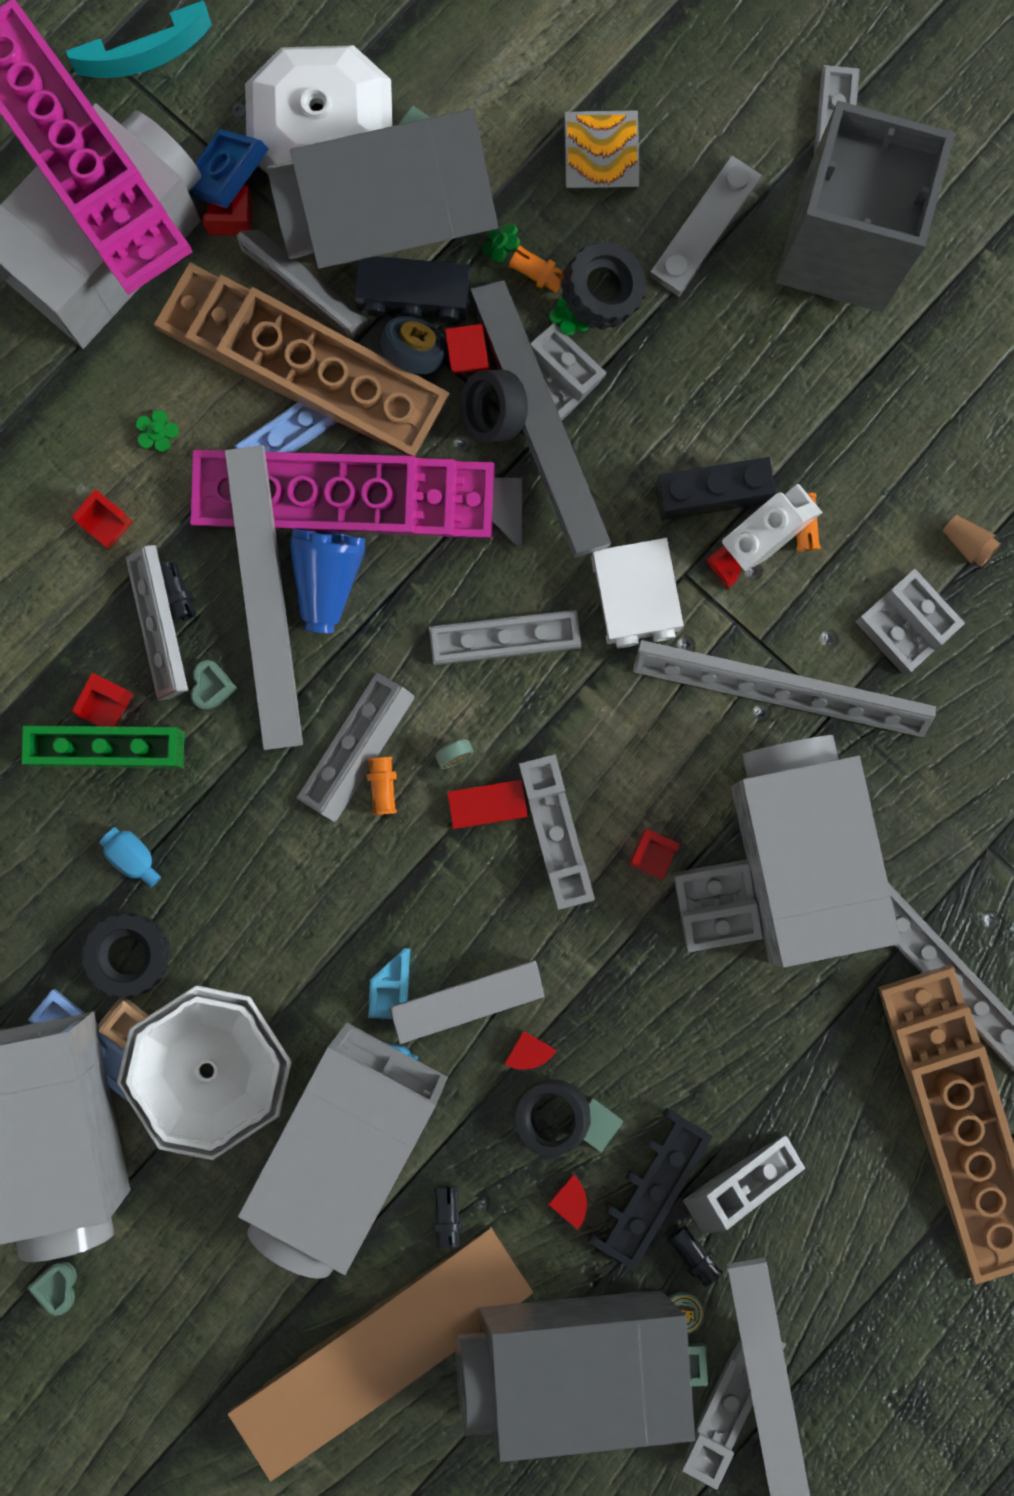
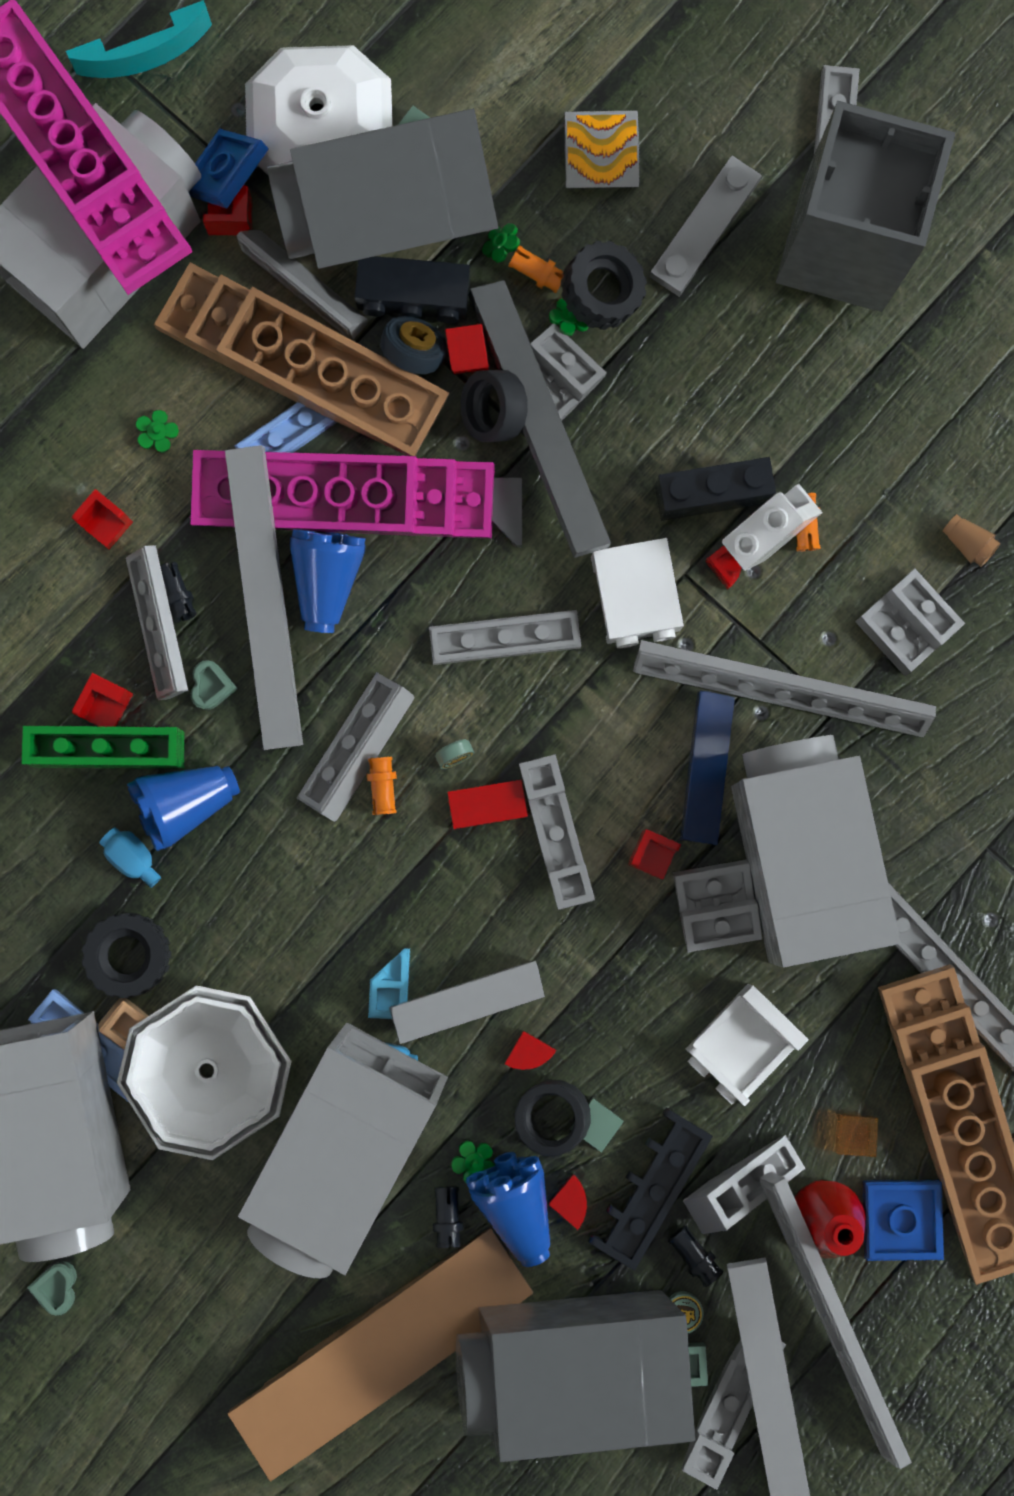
(180, 801): none -> blue cone
(472, 1160): none -> green plant
(515, 1205): none -> blue cone
(707, 768): none -> dark blue slope
(744, 1045): none -> white panel
(833, 1217): none -> red cone
(834, 1319): none -> light grey tile
(856, 1135): none -> clear orange tile
(903, 1220): none -> blue tile

